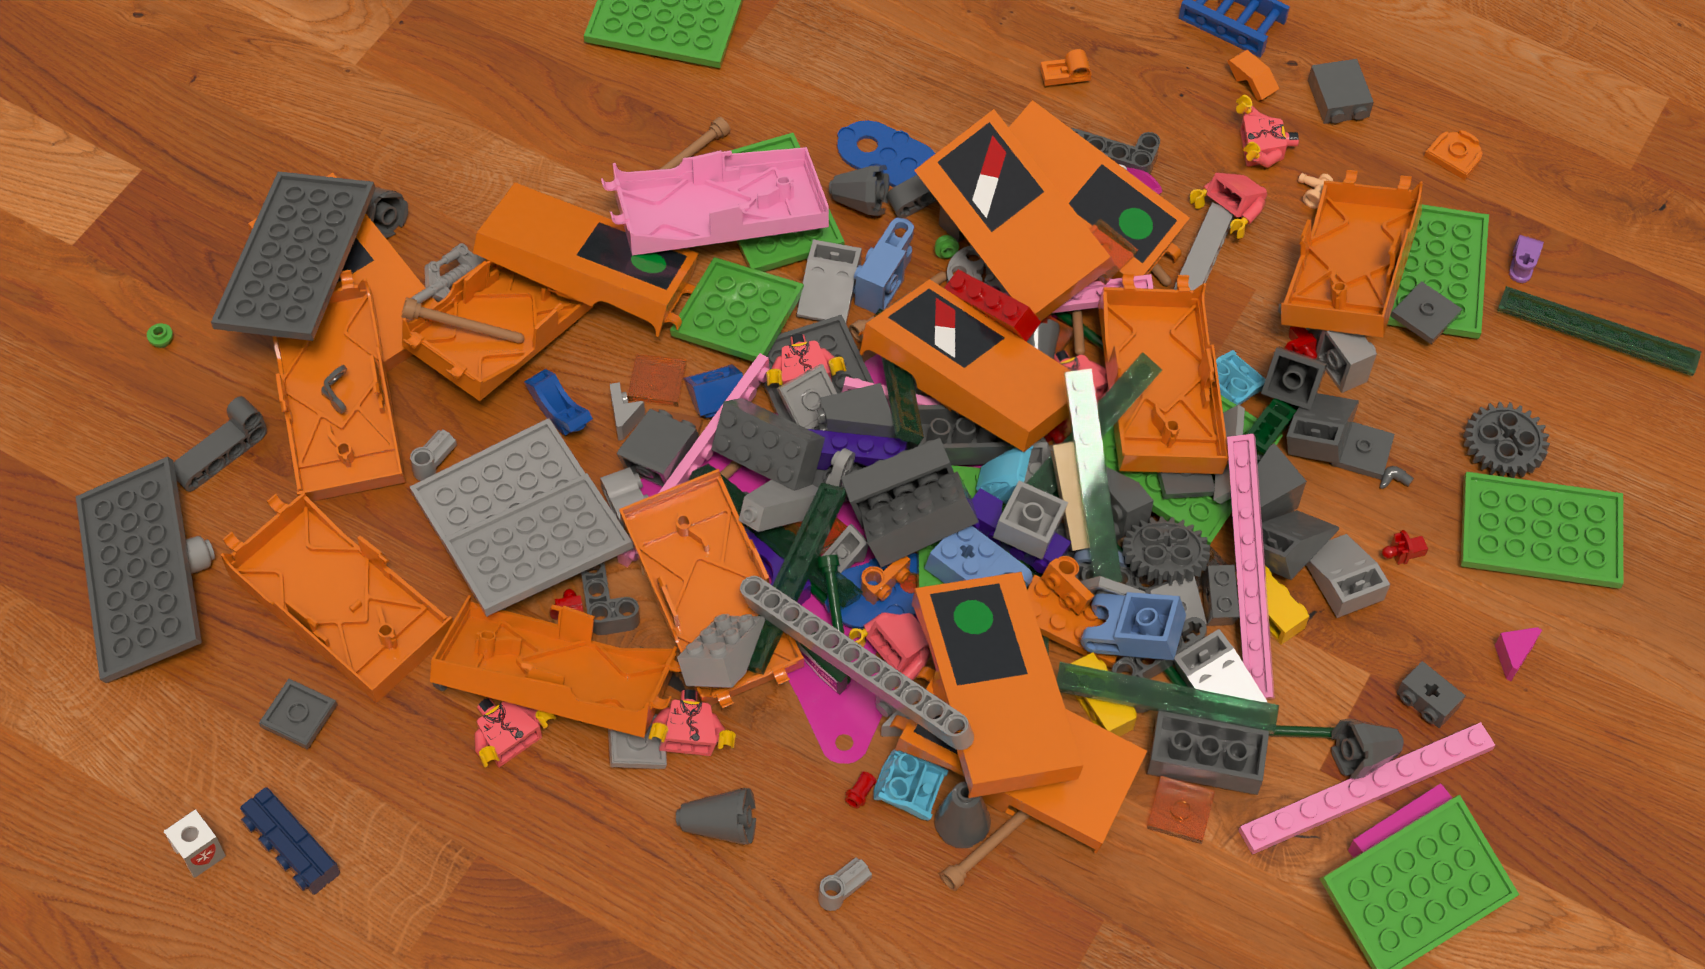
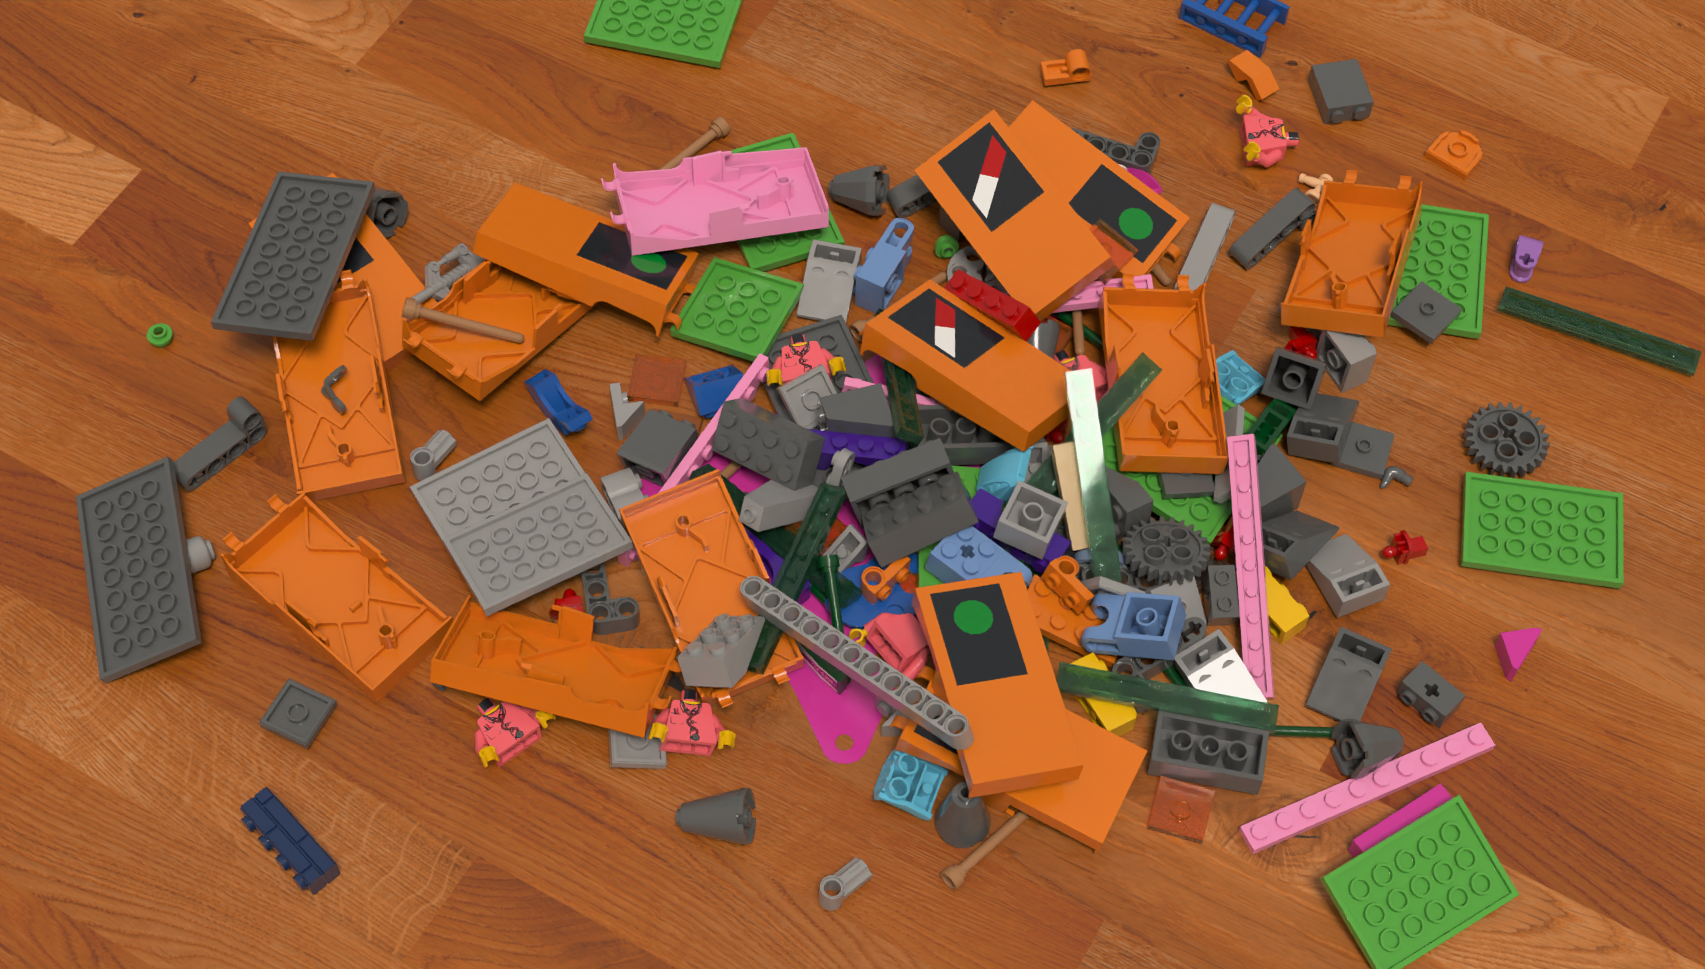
(195, 843): white piece -> none
(856, 796): red pin -> none
(894, 149): blue piece -> none
(1224, 542): none -> red piece
(1237, 195): coral torso -> none
(1274, 227): none -> dark grey beam
(1348, 676): none -> dark grey slope

